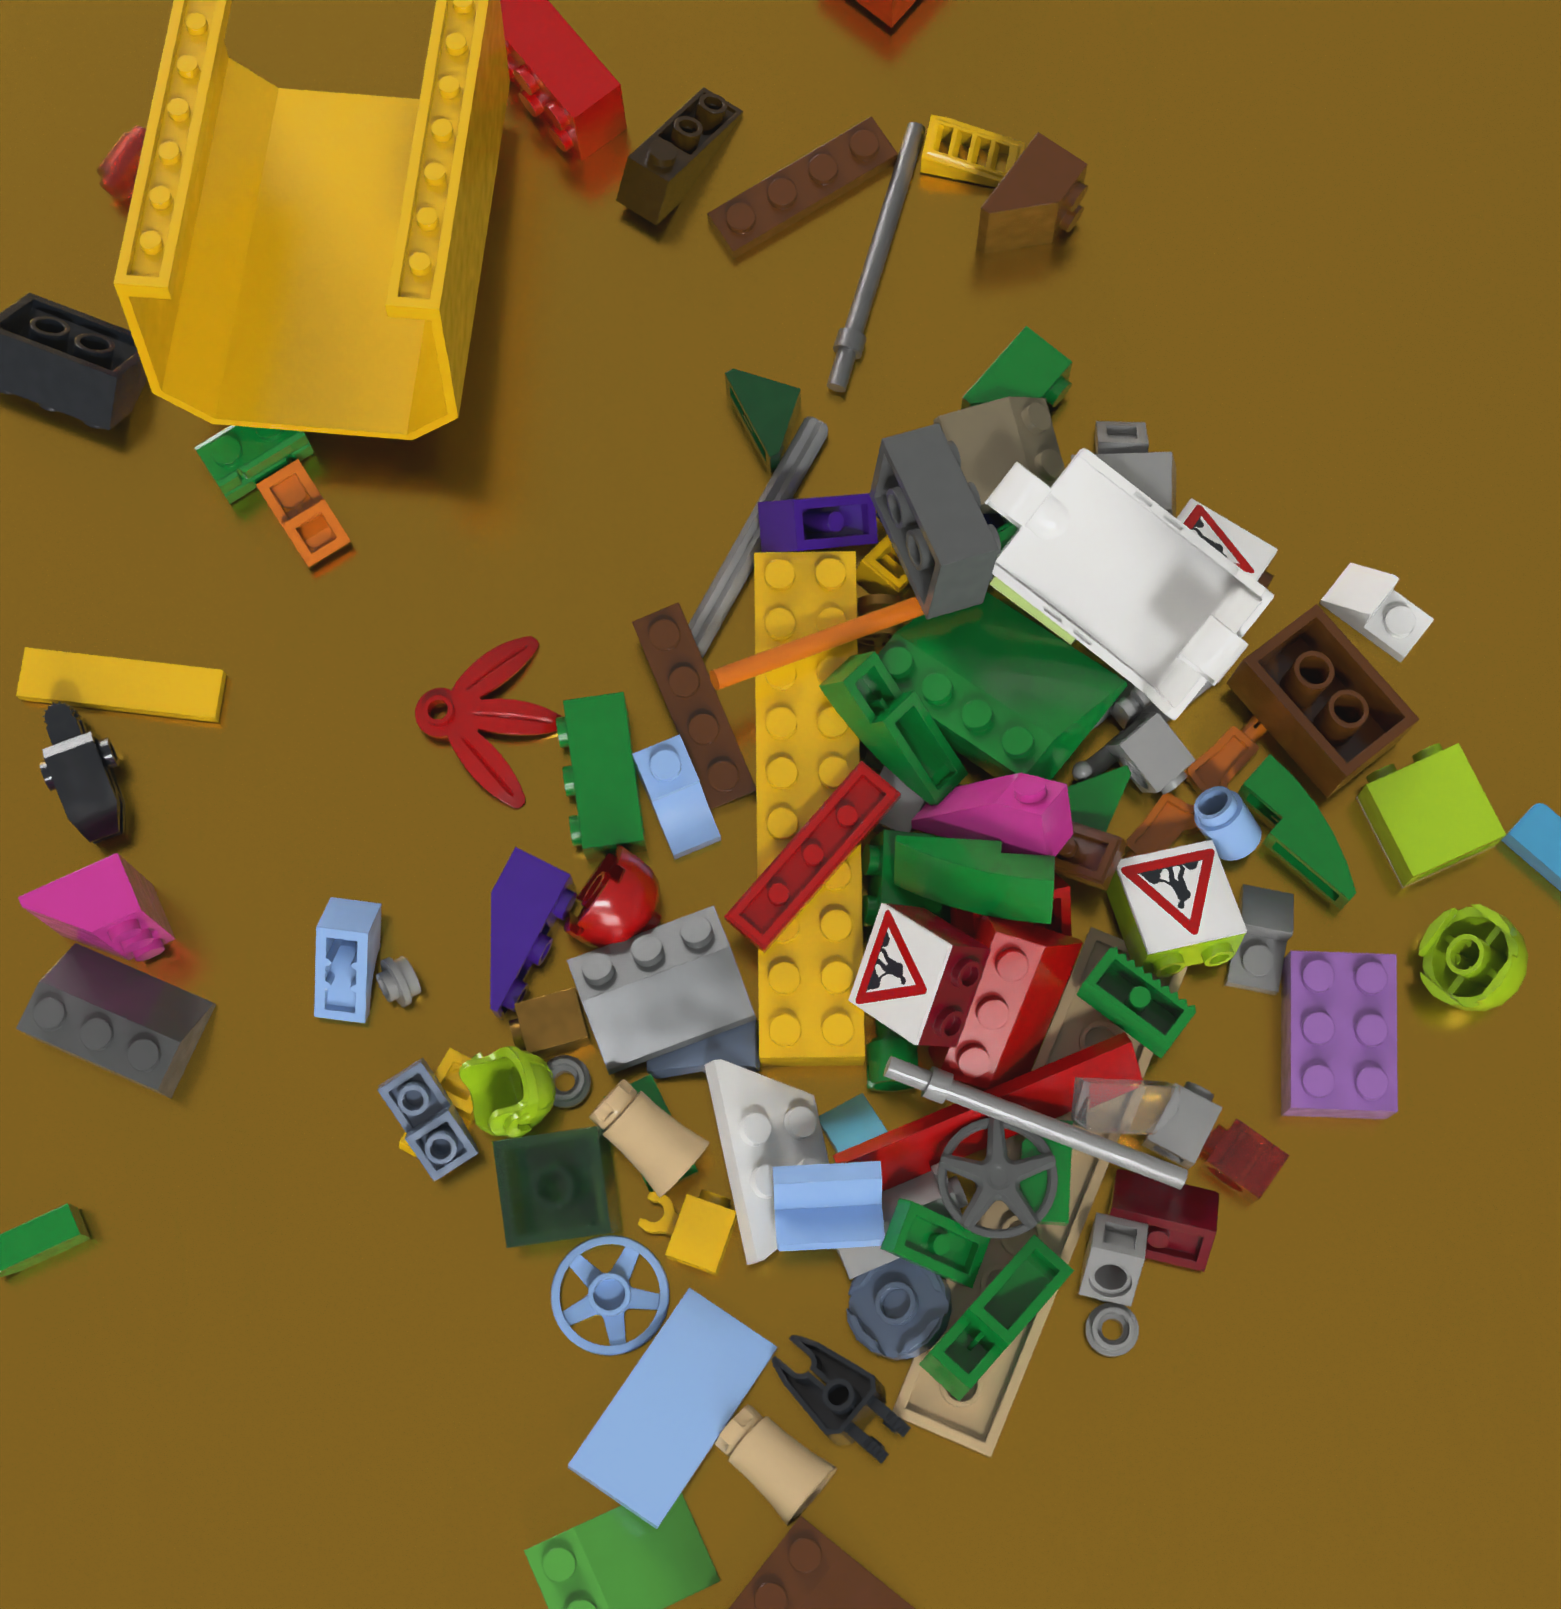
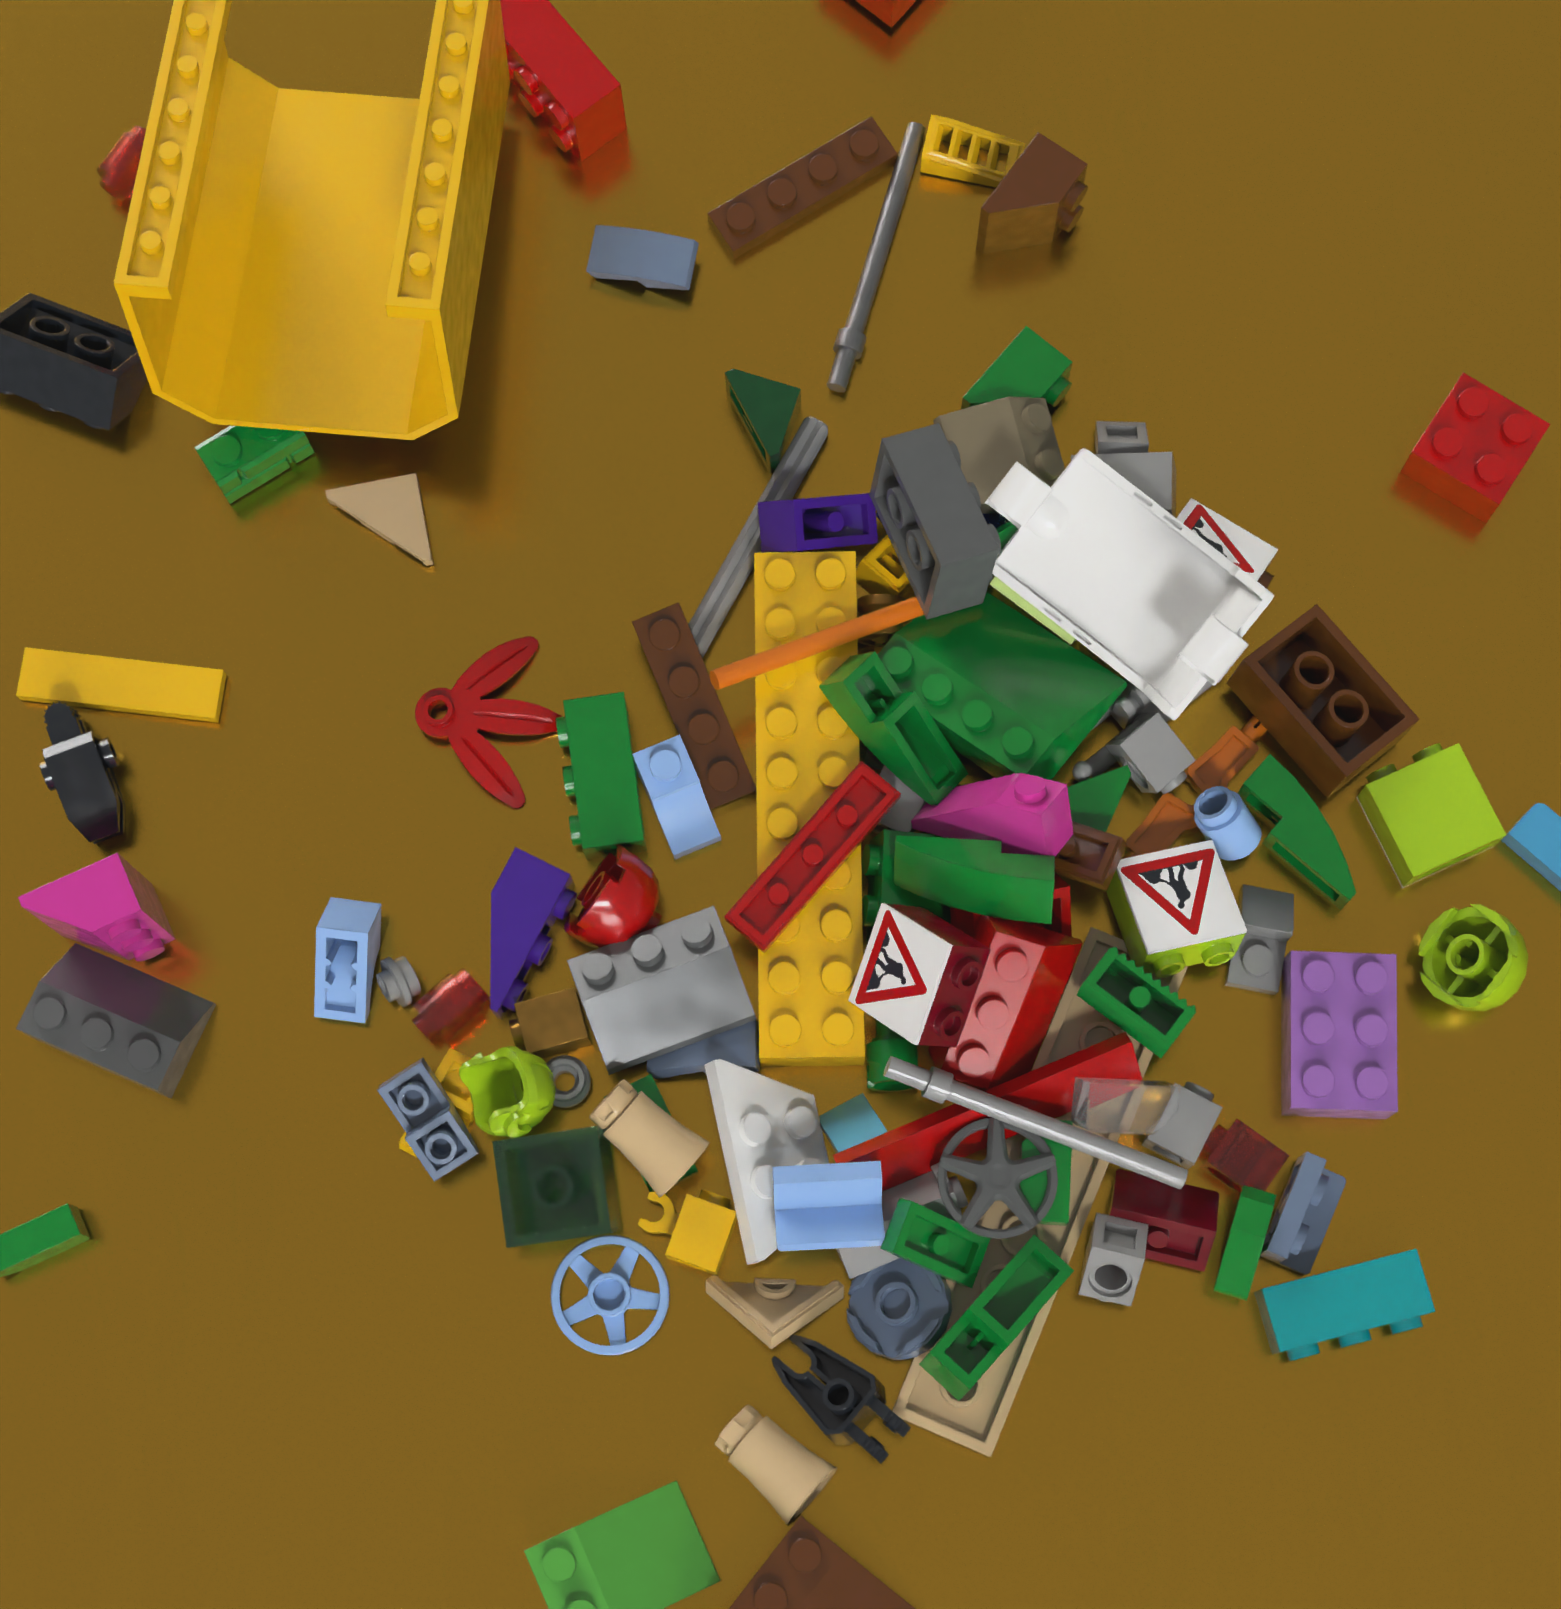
(303, 513): orange slope -> none
(389, 509): none -> tan tile
(449, 1006): none -> clear red brick
(642, 256): none -> sand blue slope
(672, 1408): light blue tile -> none
(676, 155): dark brown slope -> none
(774, 1306): none -> tan tile
(1128, 1325): light grey plate -> none
(1245, 1242): none -> green piece
(1303, 1214): none -> sand blue bracket
(1345, 1304): none -> teal brick
(1372, 607): white slope -> none
(1474, 448): none -> red brick

